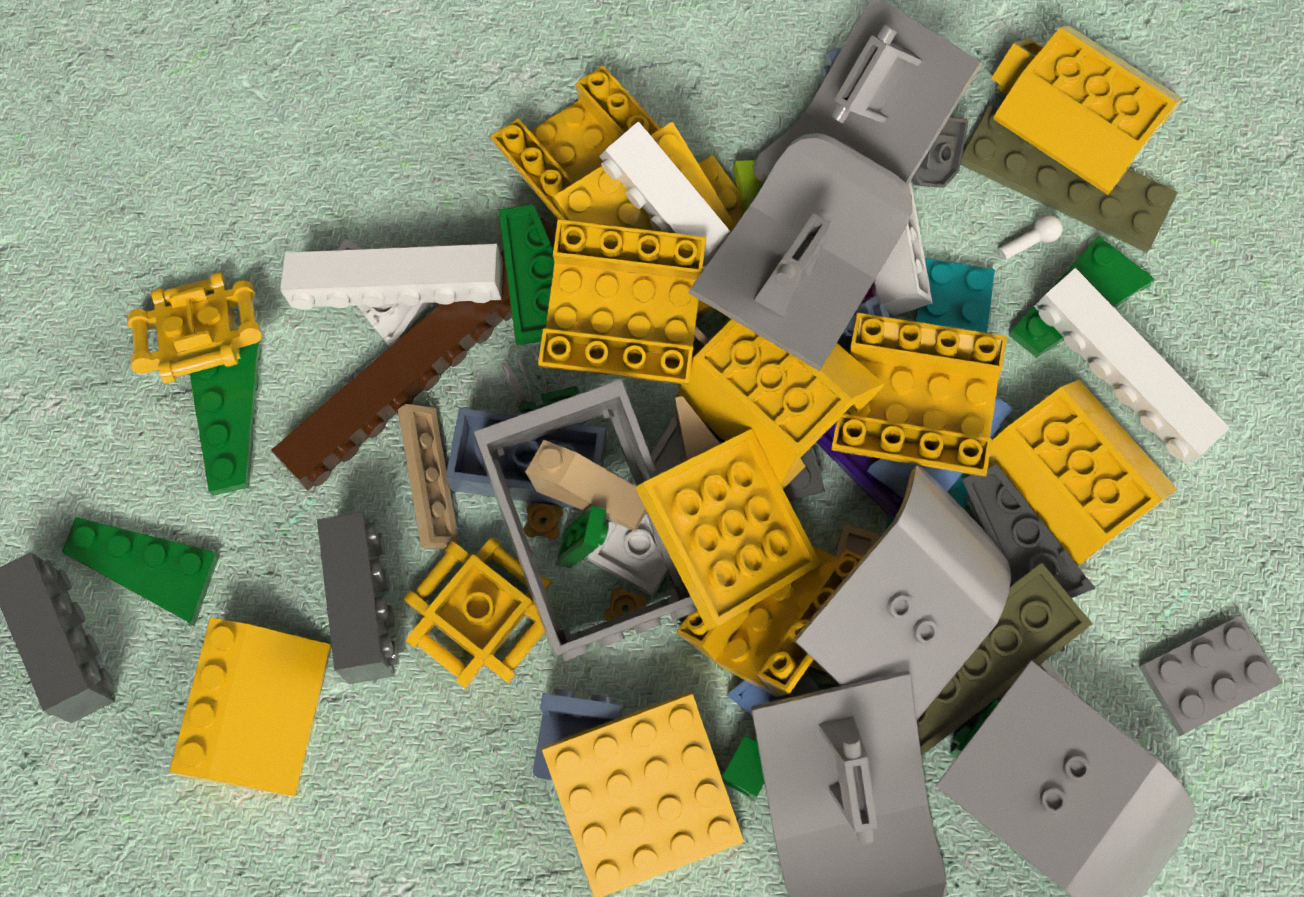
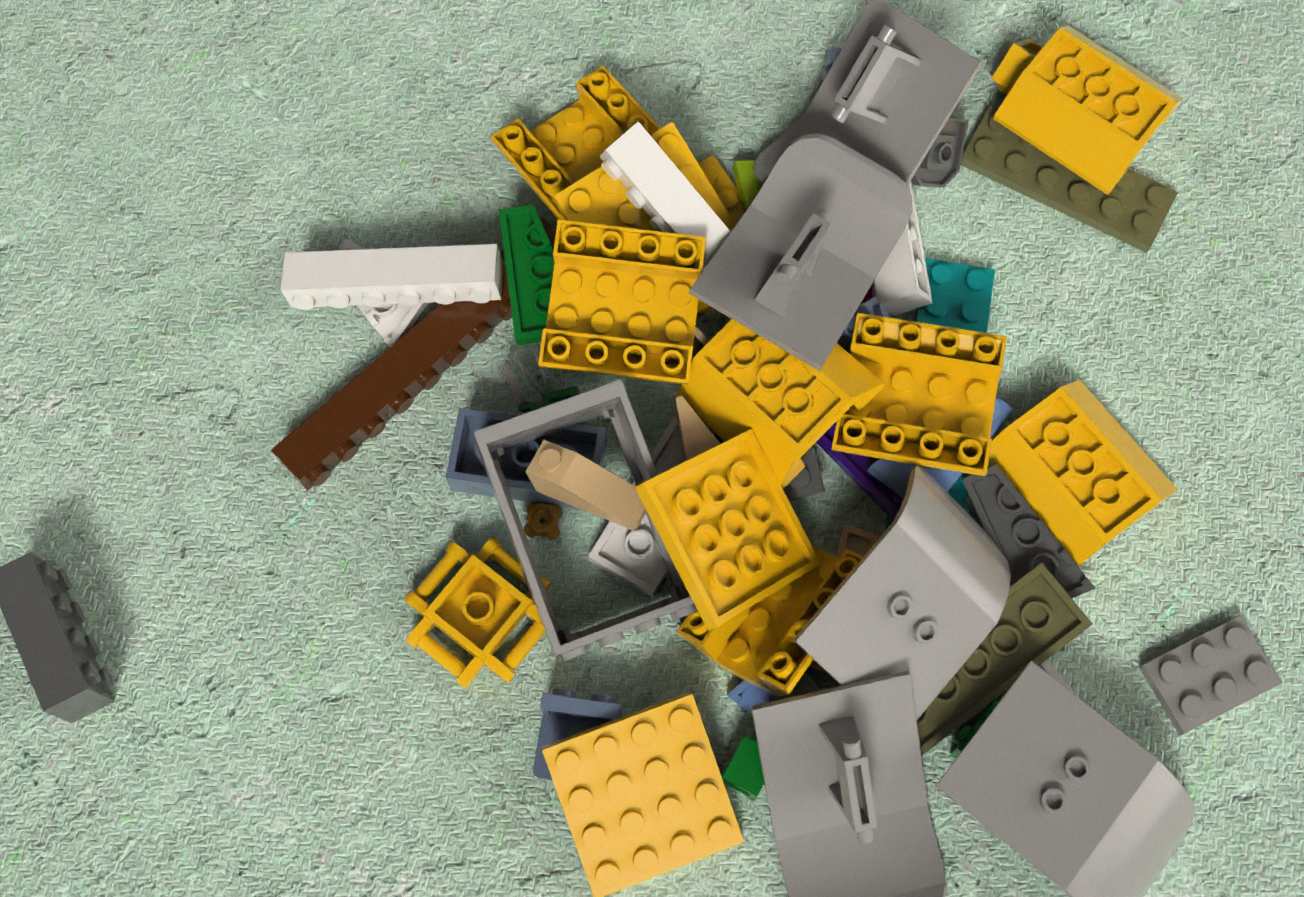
(152, 567): green wing -> none
(195, 329): yellow brick -> none
(225, 419): green wing -> none
(251, 708): yellow slope -> none
(356, 598): dark grey brick -> none
(428, 476): tan plate -> none
(582, 536): green plate -> none
(623, 598): pearl gold plate -> none
(1046, 229): white bar -> none
(1107, 272): green wing -> none
(1131, 367): white brick -> none

